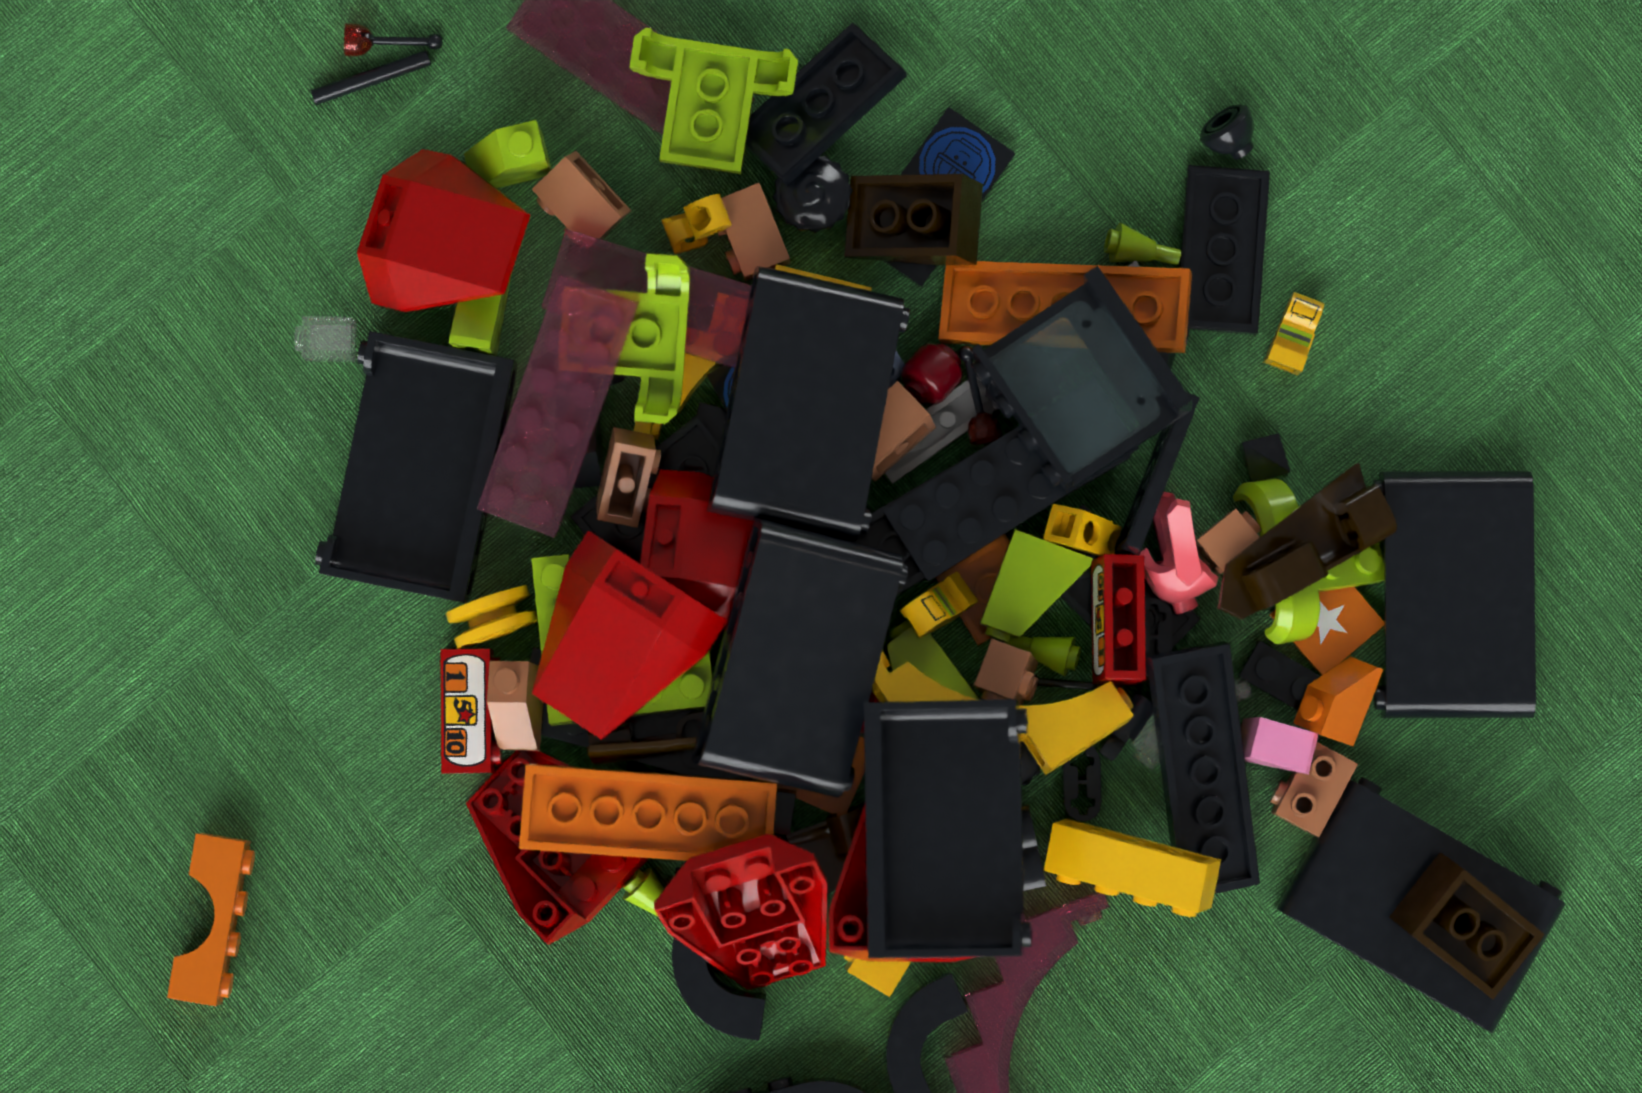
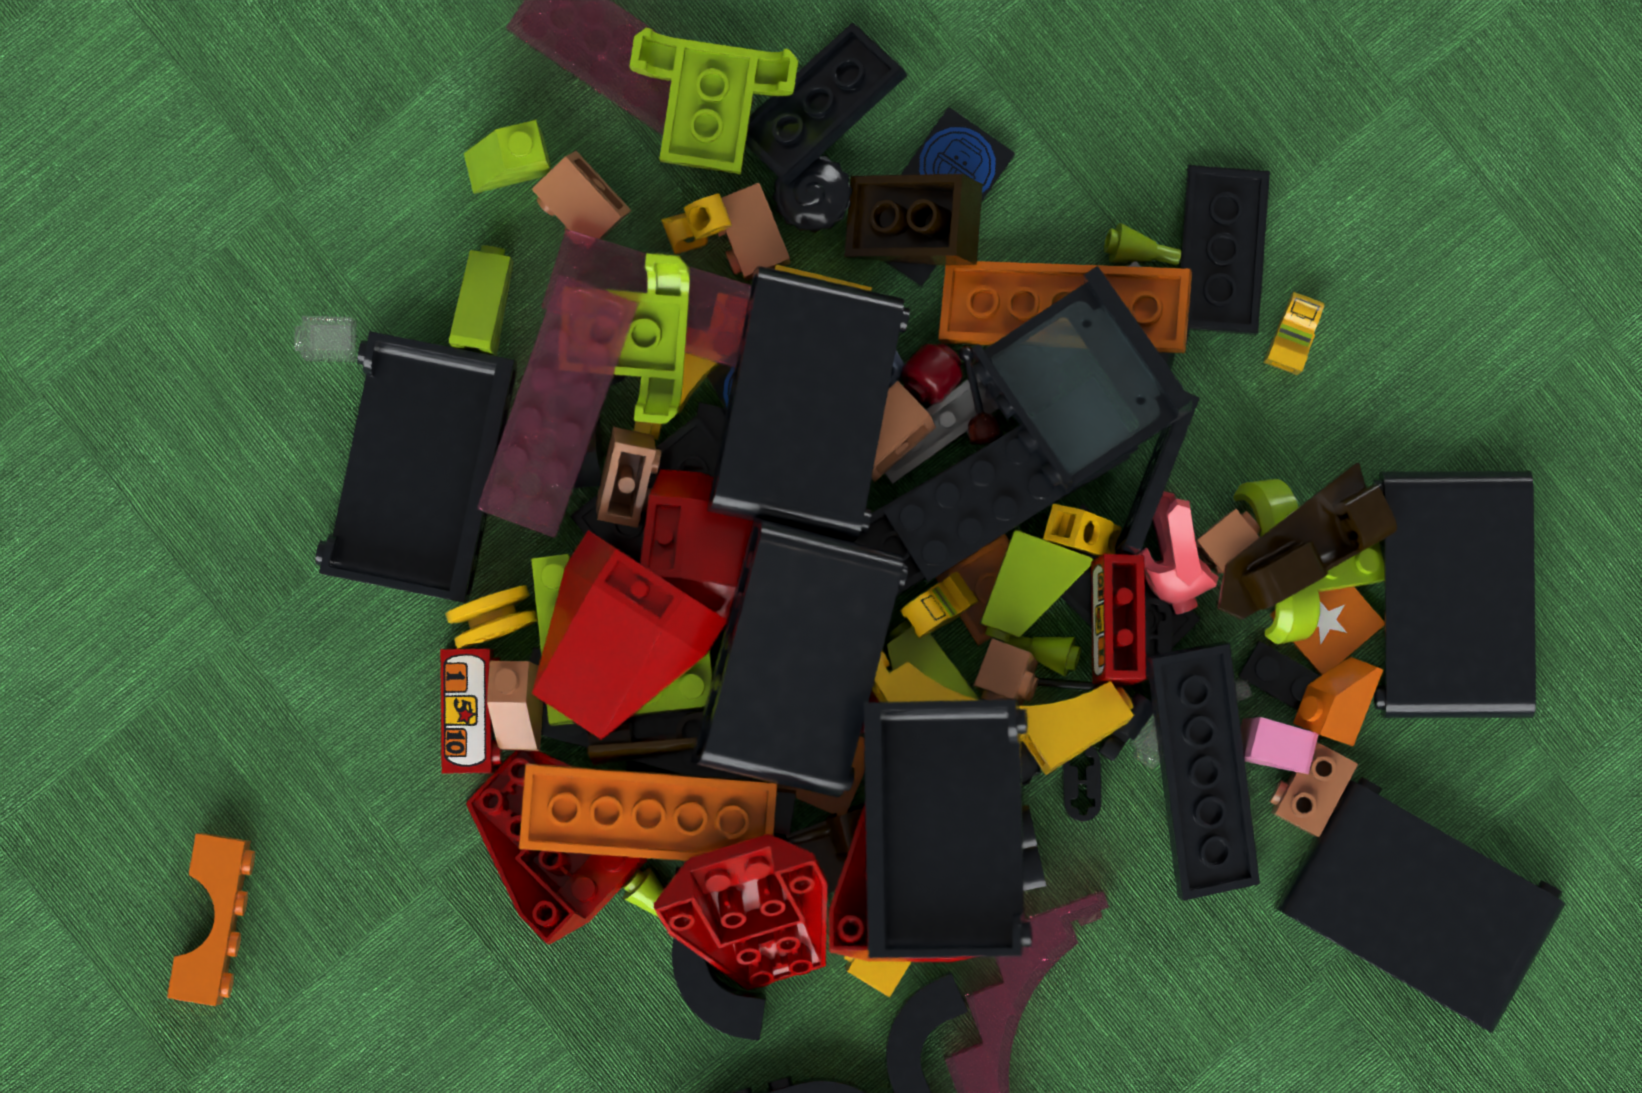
(359, 40): hinge -> none
(371, 77): black bar -> none
(438, 235): red wedge -> none
(1132, 866): yellow brick -> none
(1229, 131): black brick -> none
(1264, 457): black slope -> none
(1466, 925): dark brown slope -> none

